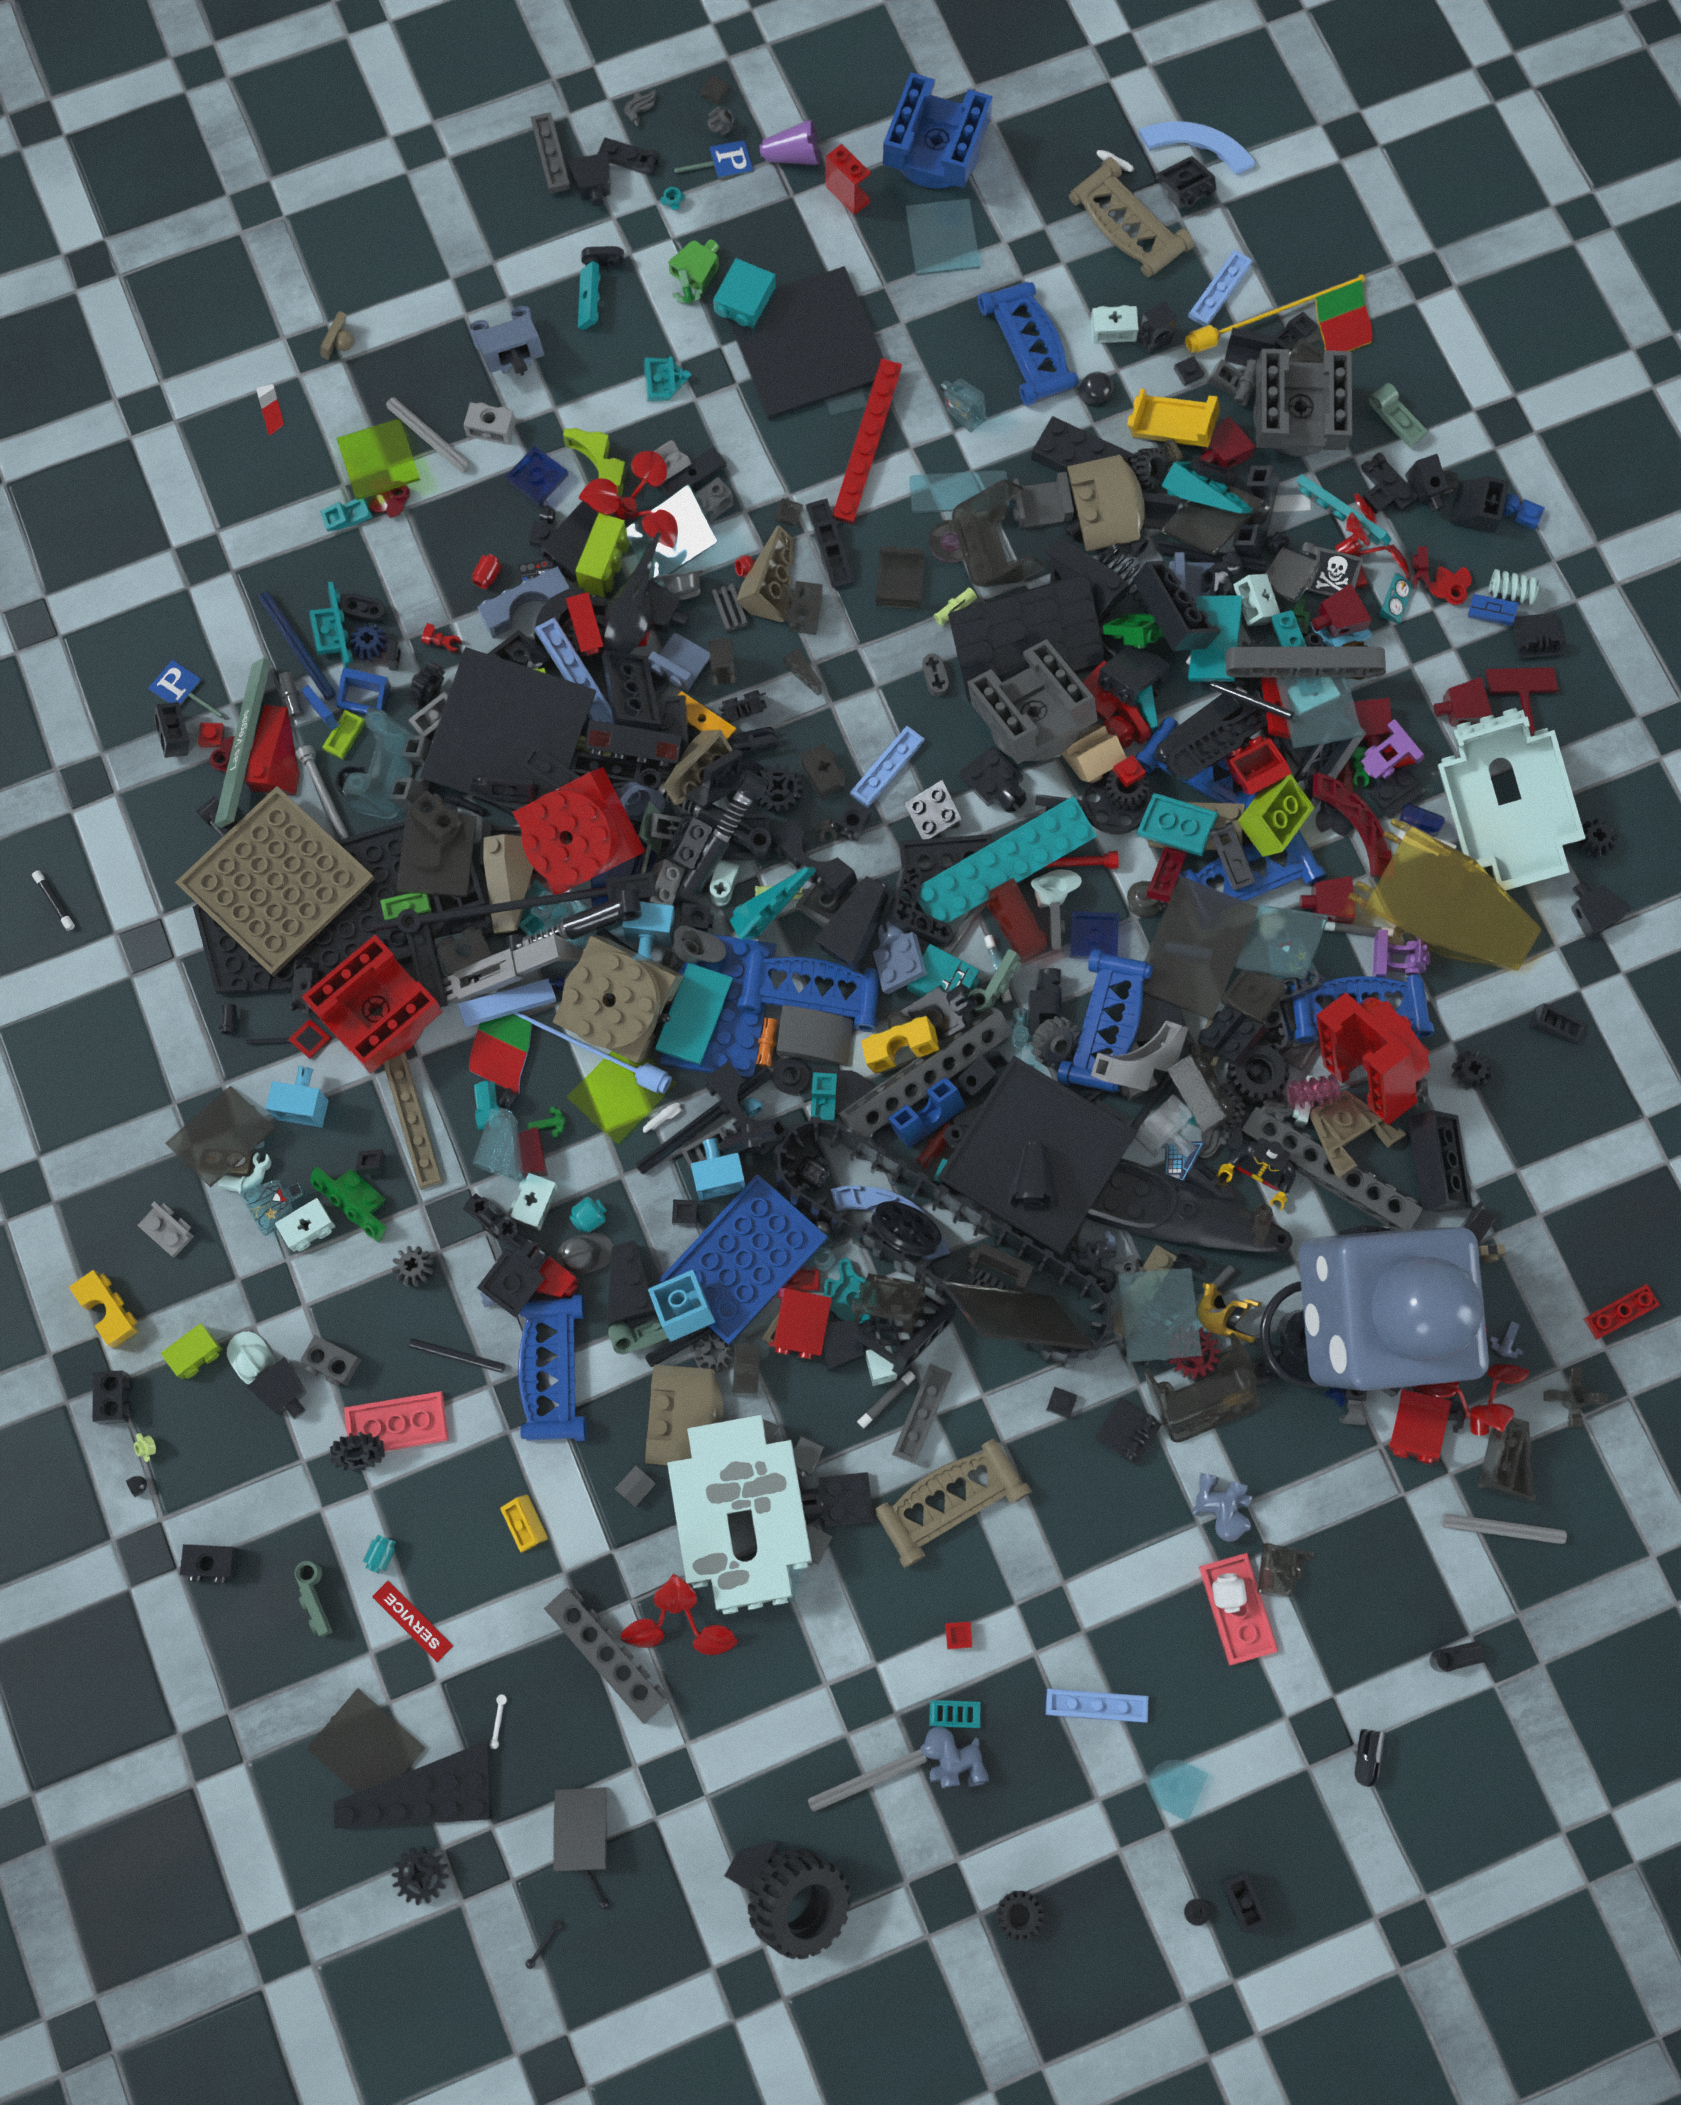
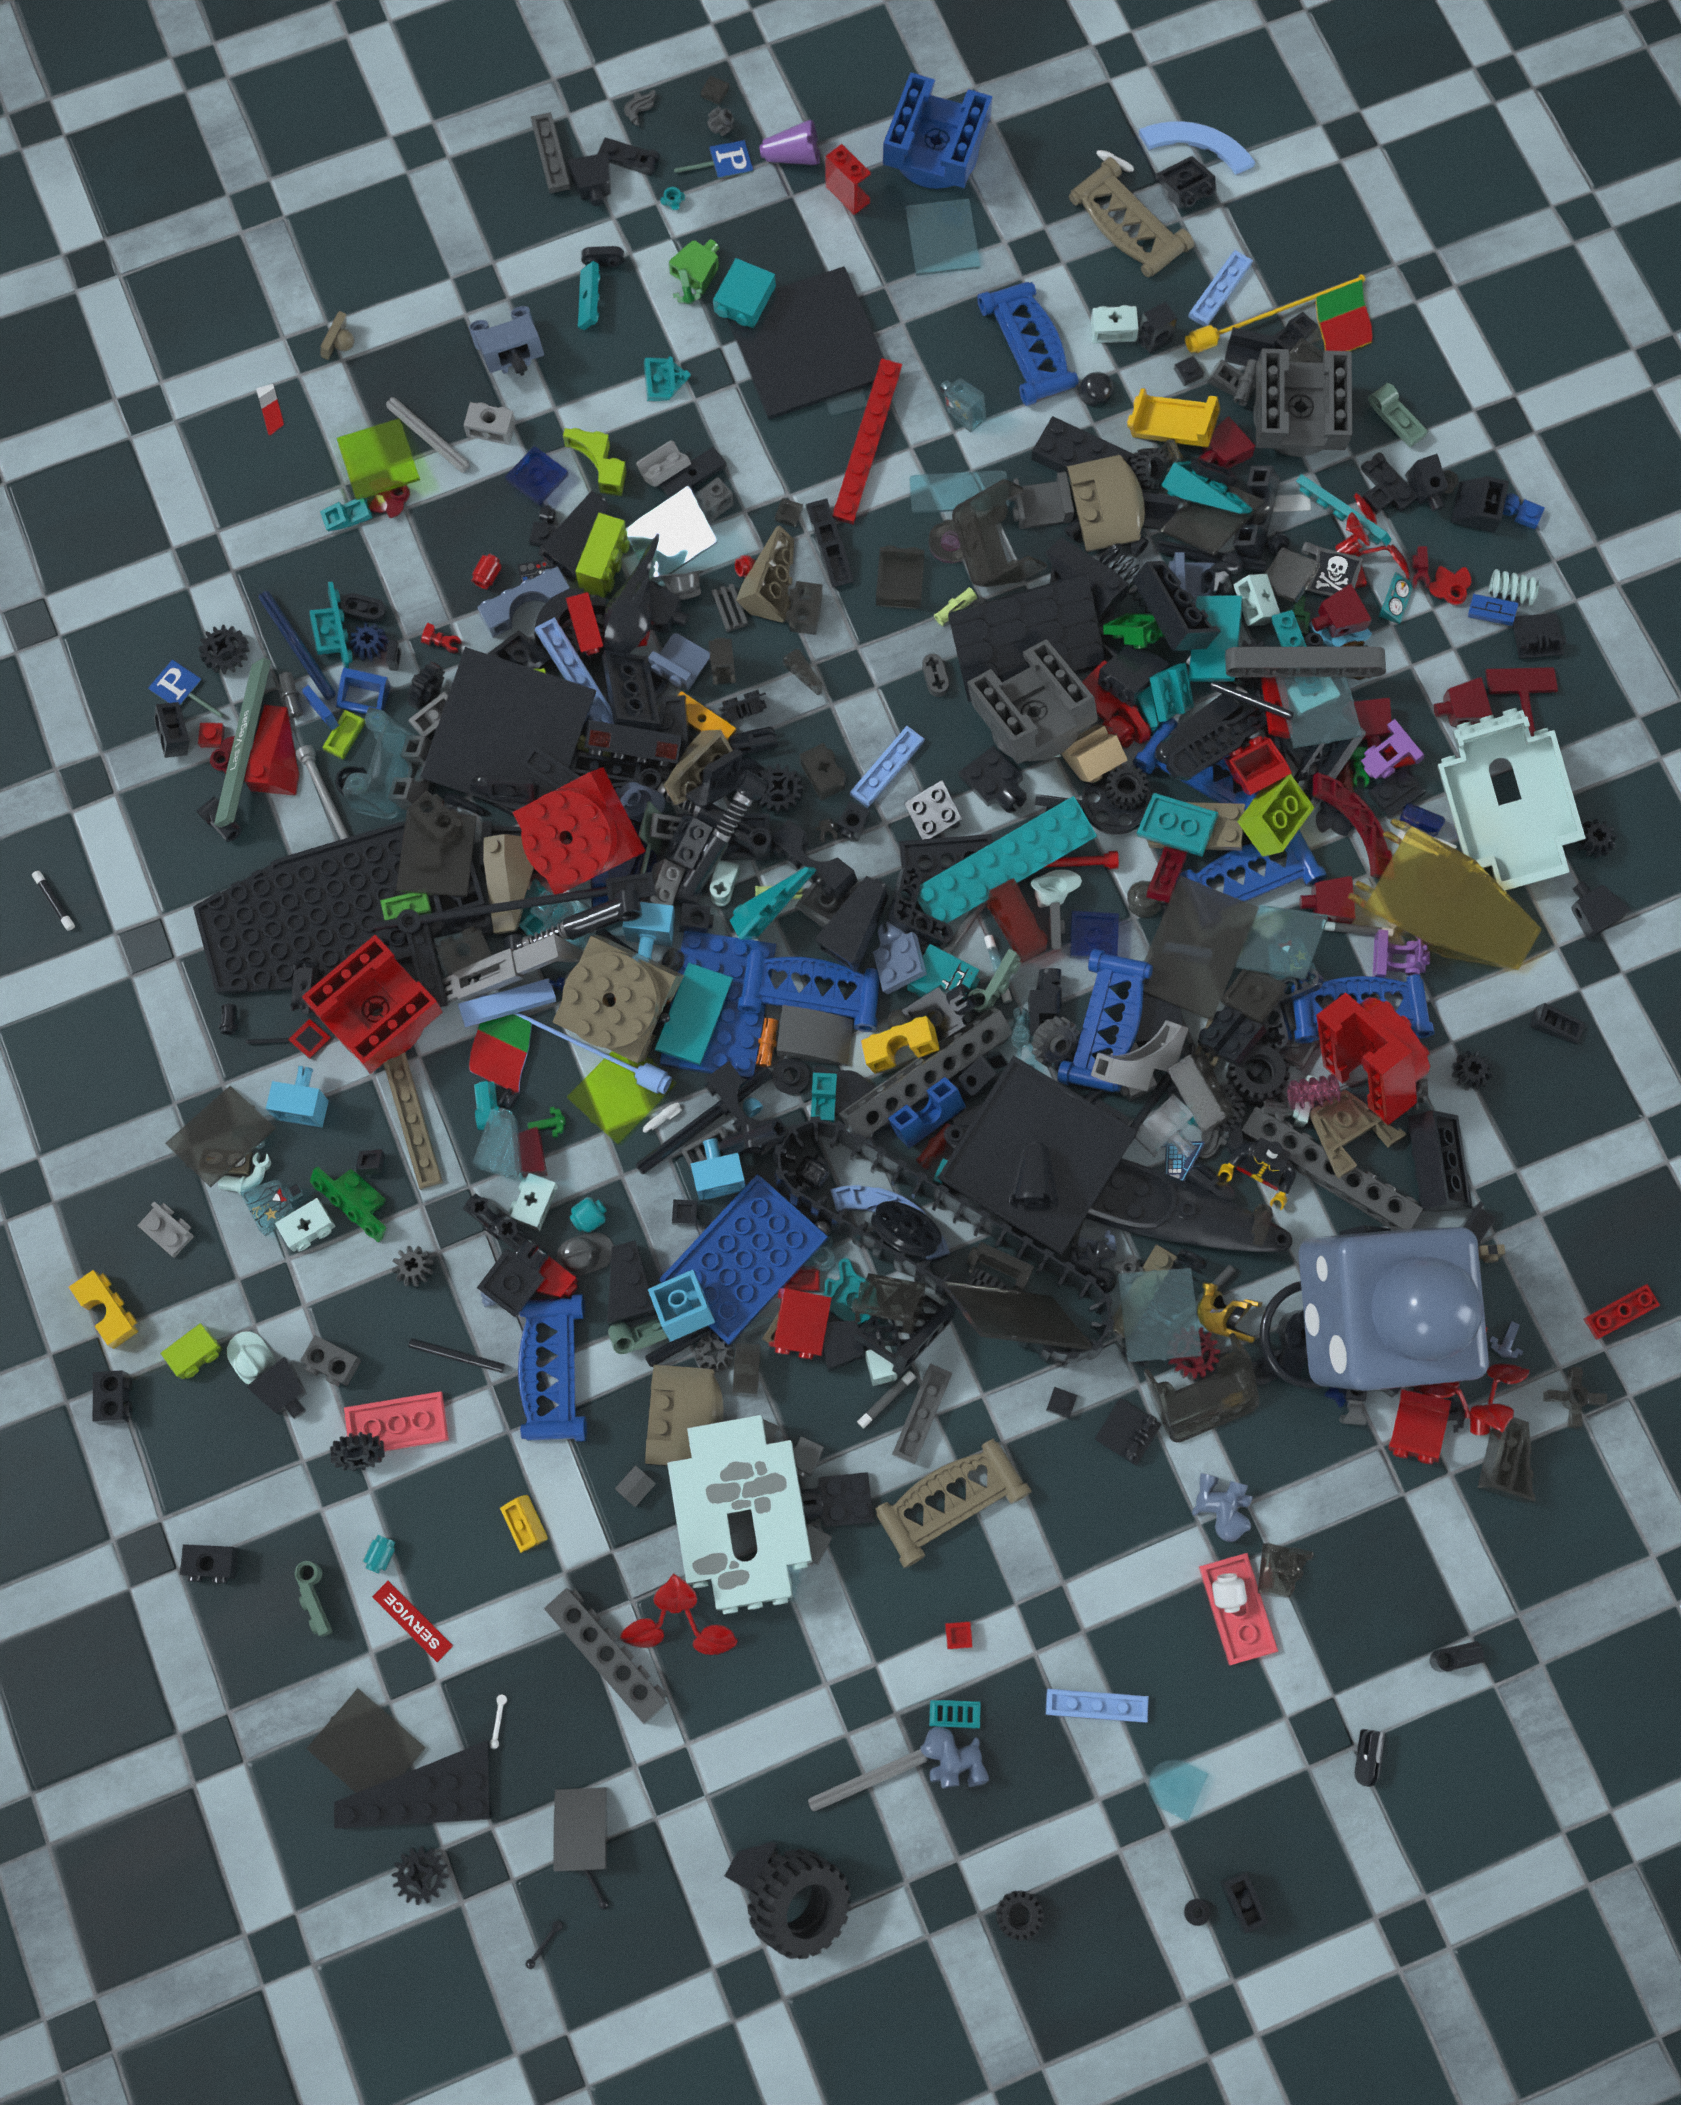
(137, 1485): black hinge -> none
(144, 1446): yellowish green plate -> none
(223, 648): none -> black gear
(275, 881): dark tan plate -> none
(603, 498): red plant -> none
(696, 945): dark grey piece -> none
(1129, 771): red plate -> none
(1172, 692): none -> teal slope
(1233, 856): black plate -> none
(1504, 1528): light grey axle -> none

